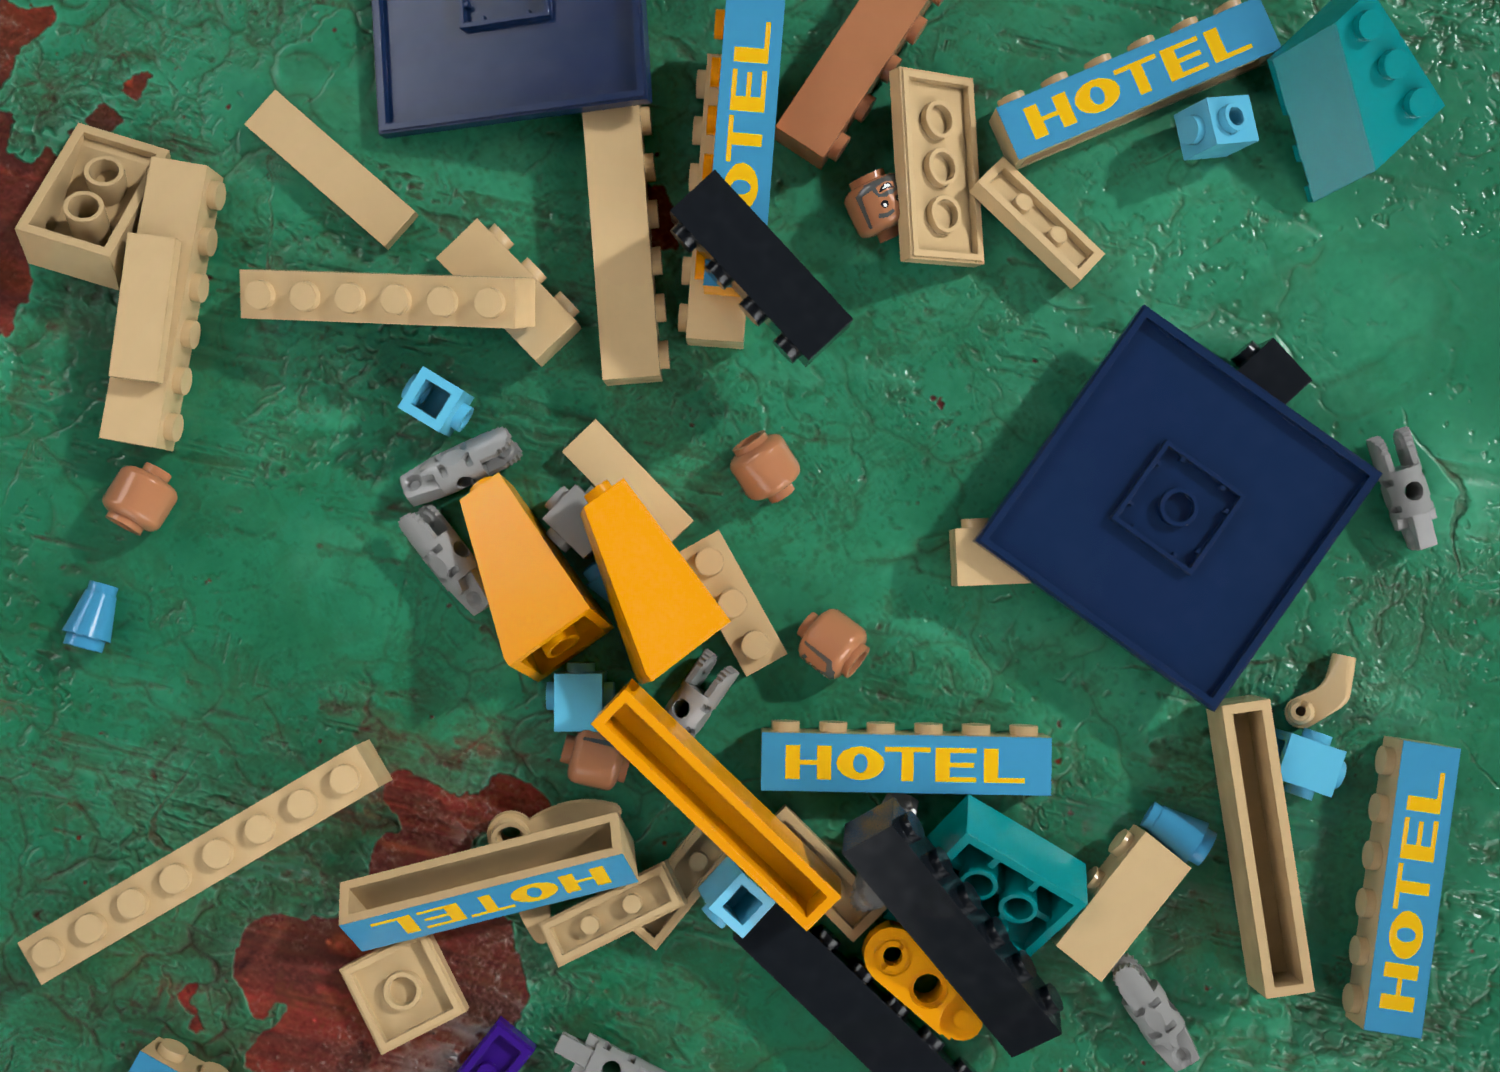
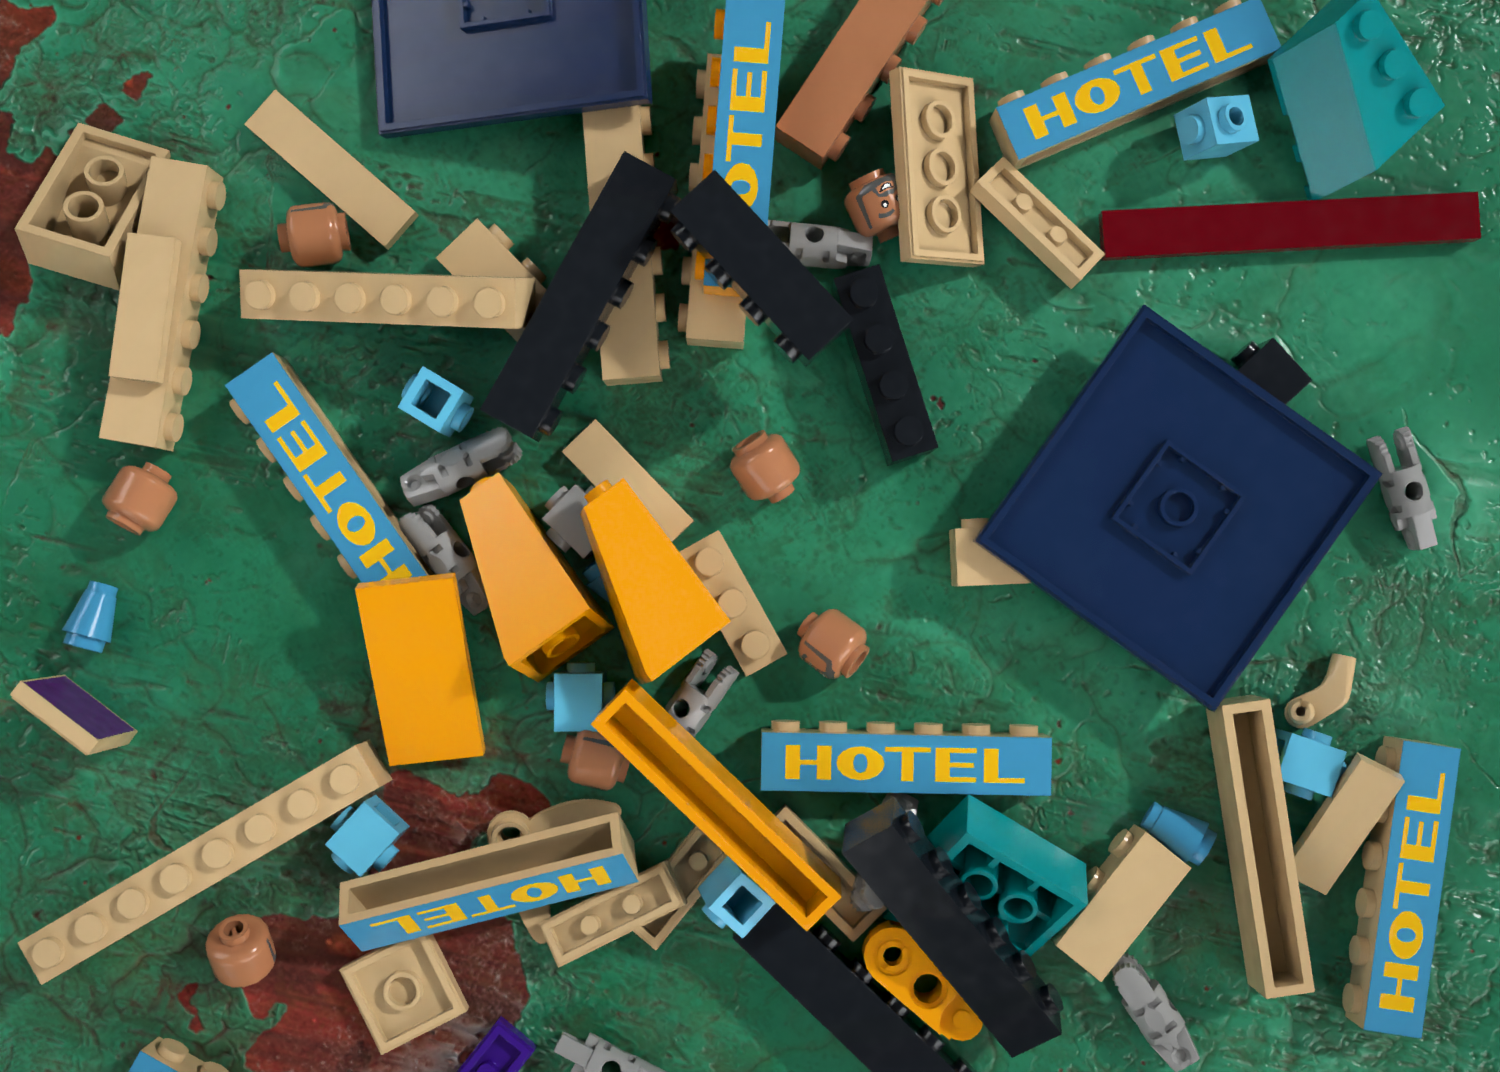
(73, 714): none -> tile
(240, 950): none -> nougat head
(314, 234): none -> nougat head
(323, 472): none -> dark azure brick
(366, 837): none -> medium azure brick
(421, 668): none -> light orange tile
(582, 297): none -> black brick
(823, 244): none -> light grey hinge
(884, 366): none -> black brick
(1289, 226): none -> dark red tile
(1344, 822): none -> tan tile

